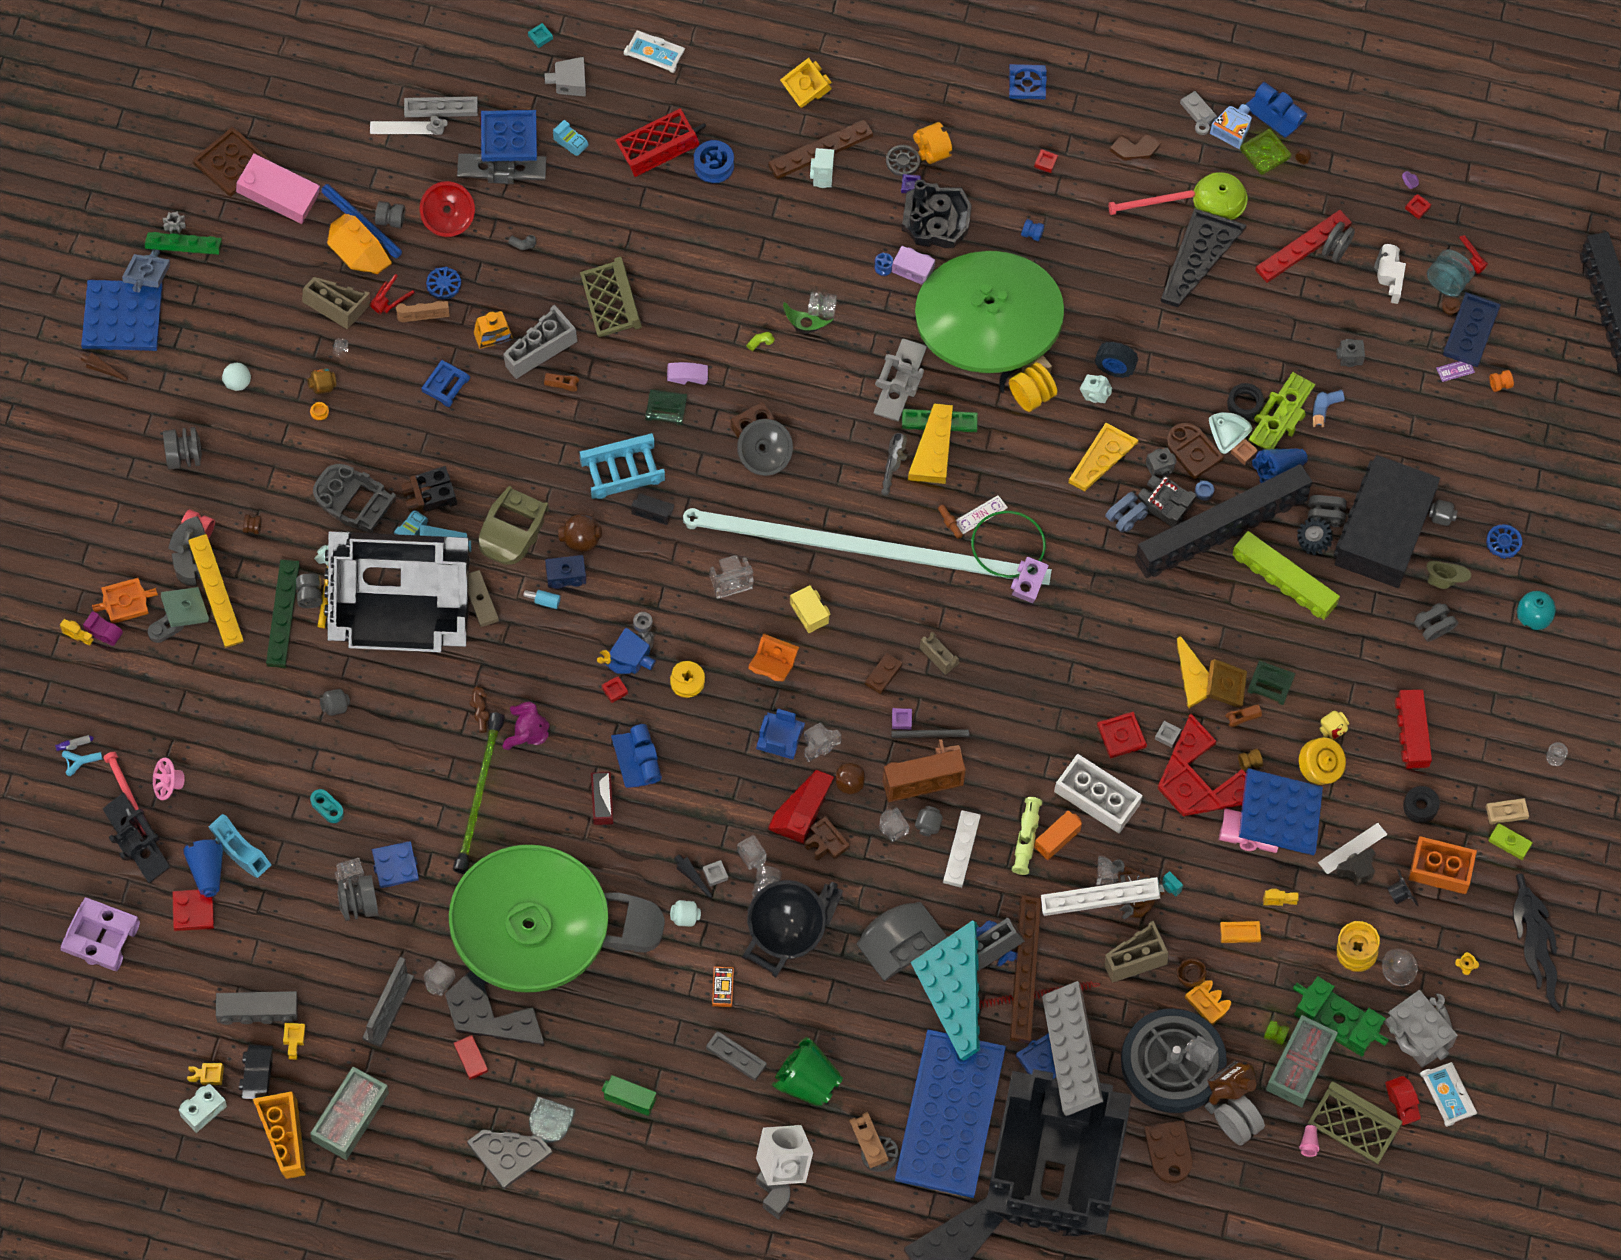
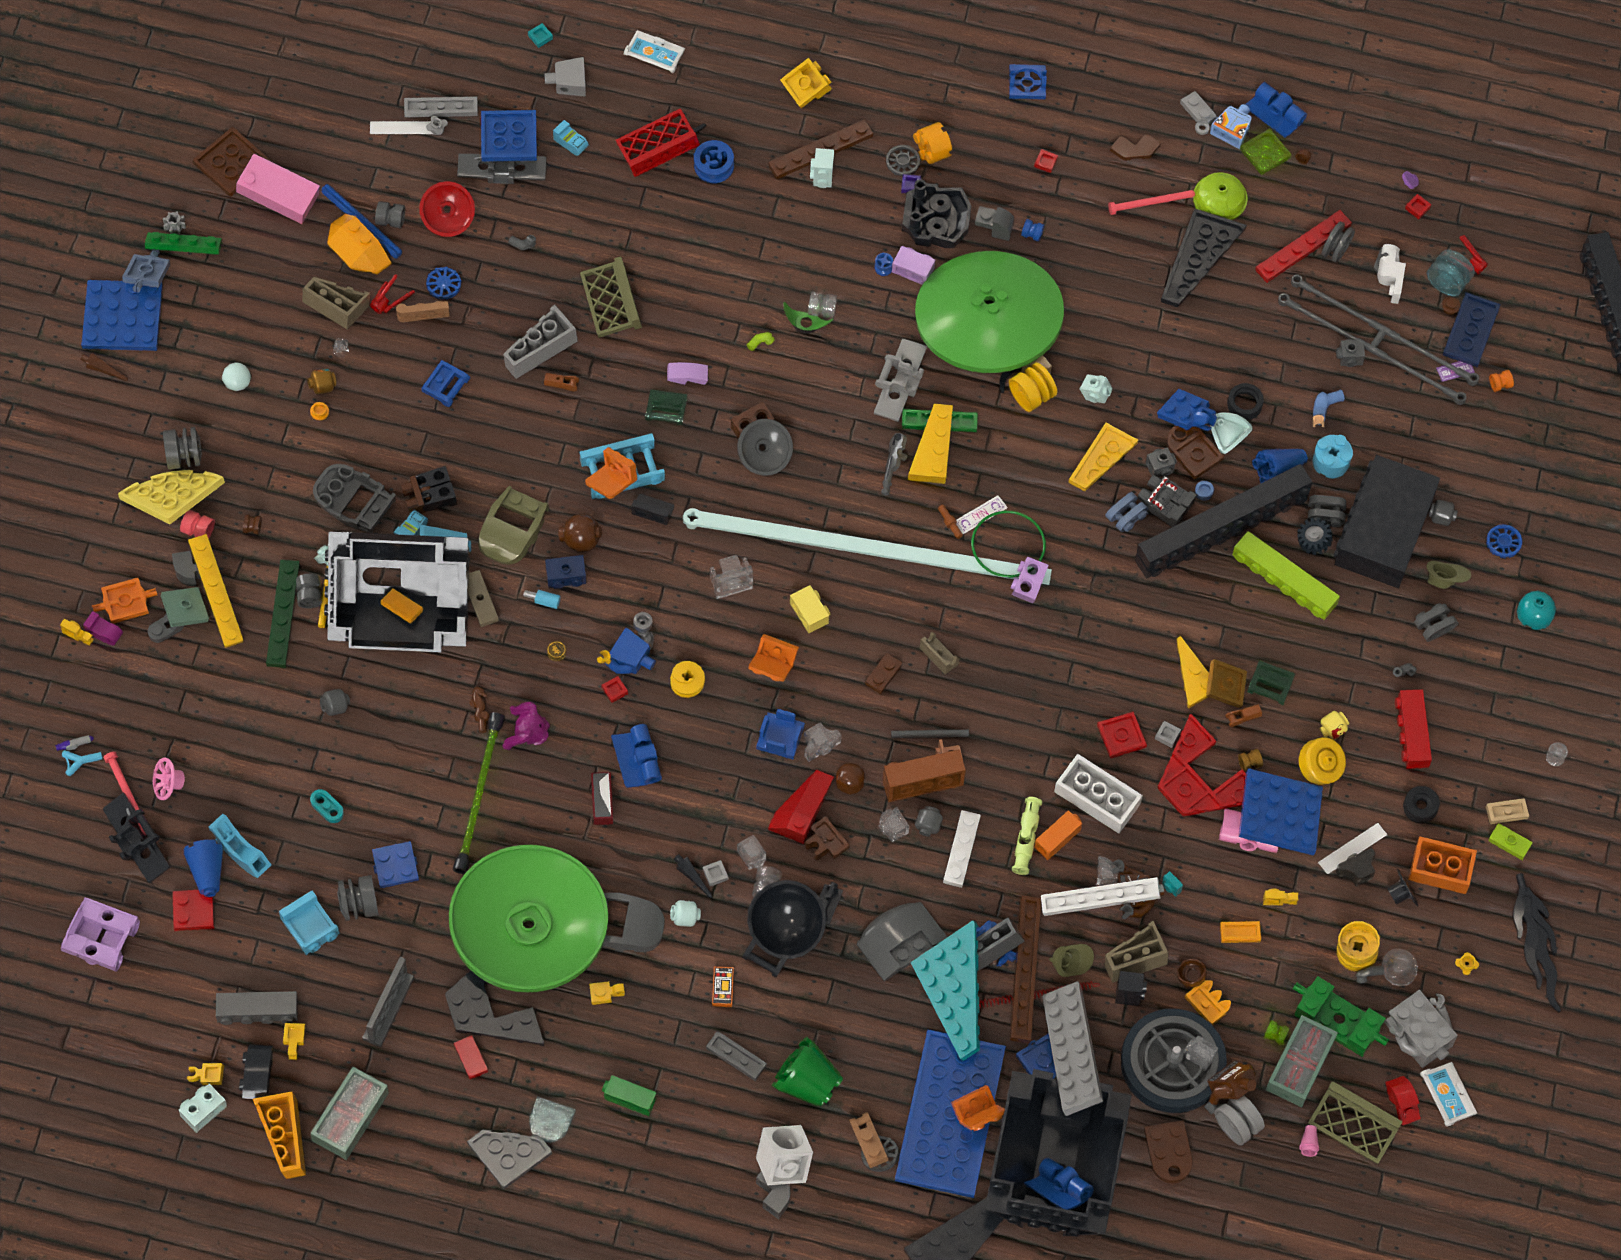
(171, 493): none -> light yellow plate
(187, 530): dark grey shield -> none
(309, 923): none -> medium azure panel
(349, 870): clear brick -> none
(401, 606): none -> light orange tile
(438, 978): clear brick -> none
(492, 330): light orange torso -> none
(556, 651): none -> tile
(602, 992): none -> yellow plate
(614, 476): none -> orange bracket
(901, 719): medium lavender plate -> none
(977, 1109): none -> orange bracket
(998, 220): none -> dark grey brick
(1060, 1185): none -> blue panel
(1072, 959): none -> olive piece
(1116, 359): black wheel -> none
(1130, 988): none -> black brick
(1188, 411): none -> blue plate
(1244, 451): nougat plate -> none
(1286, 414): lime piece -> none
(1332, 456): none -> medium azure brick
(1369, 971): none -> dark grey arm
(1383, 330): none -> dark grey bar
(1405, 669): none -> dark grey arm

